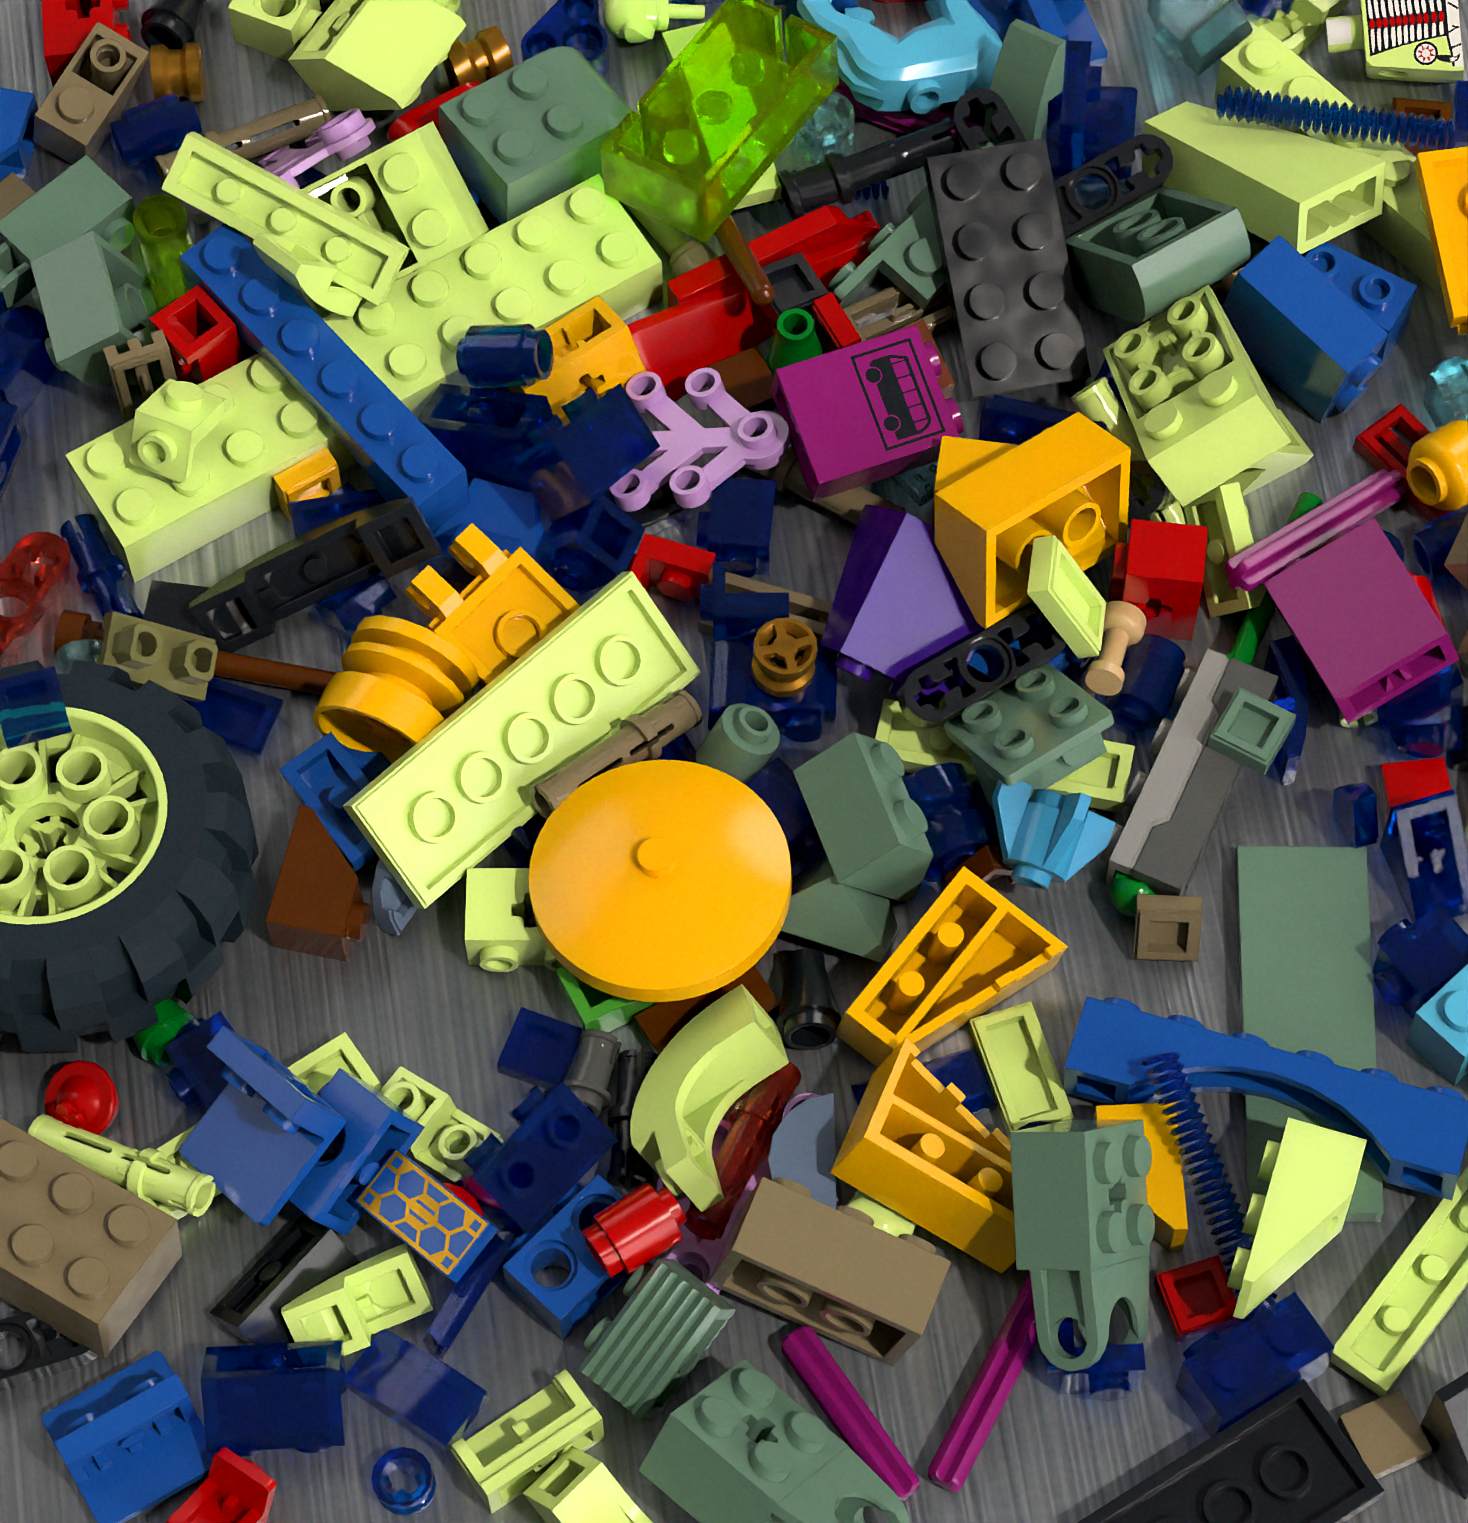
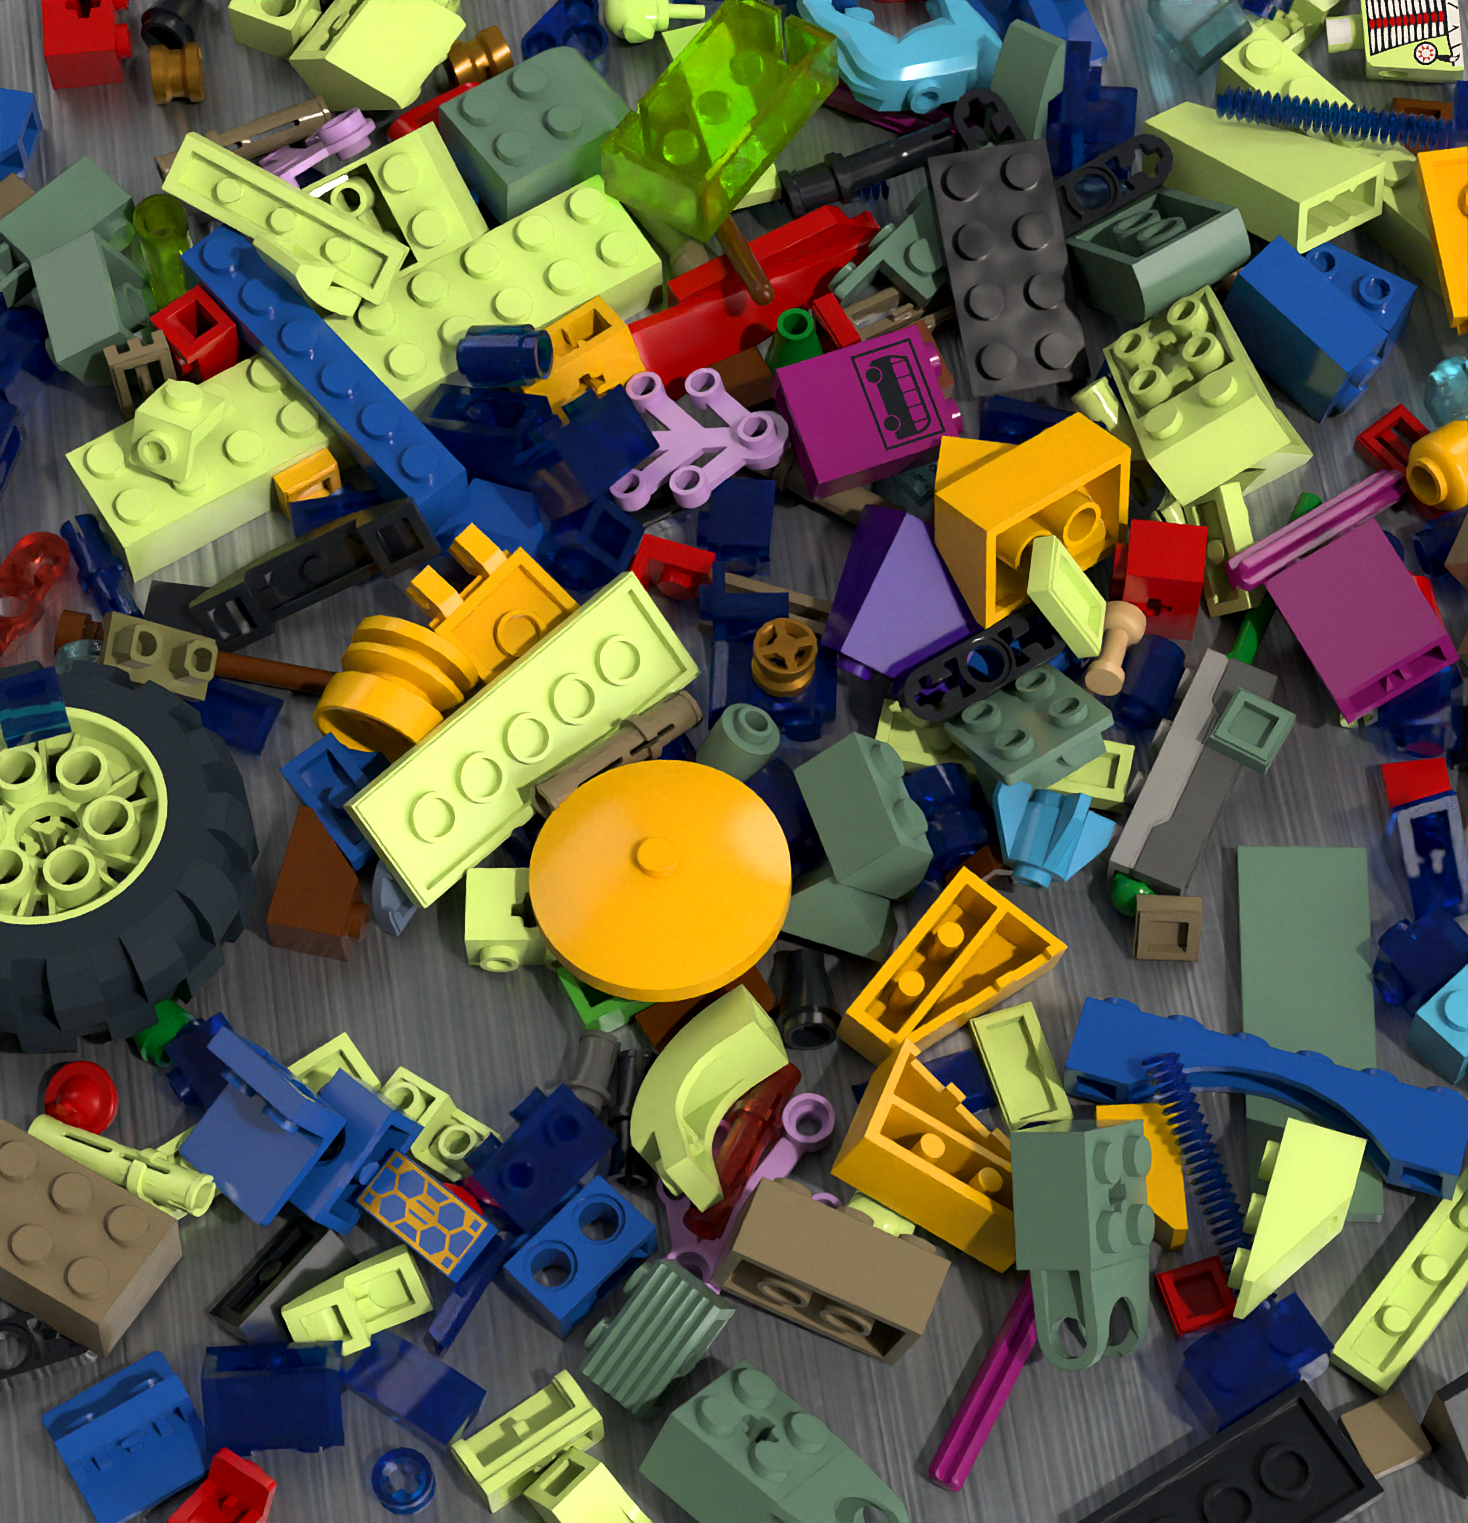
(89, 95): dark tan slope -> none
(154, 129): clear blue brick -> none
(351, 605): clear blue plate -> none
(539, 1049): clear blue tile -> none
(634, 1230): red brick -> none
(794, 286): black tile -> none
(805, 1148): sand blue tile -> none
(834, 113): clear light blue wheel -> none
(847, 1410): magenta axle -> none
(1110, 1378): clear blue bracket -> none
(1291, 694): clear blue slope -> none
(1357, 813): clear blue tile -> none

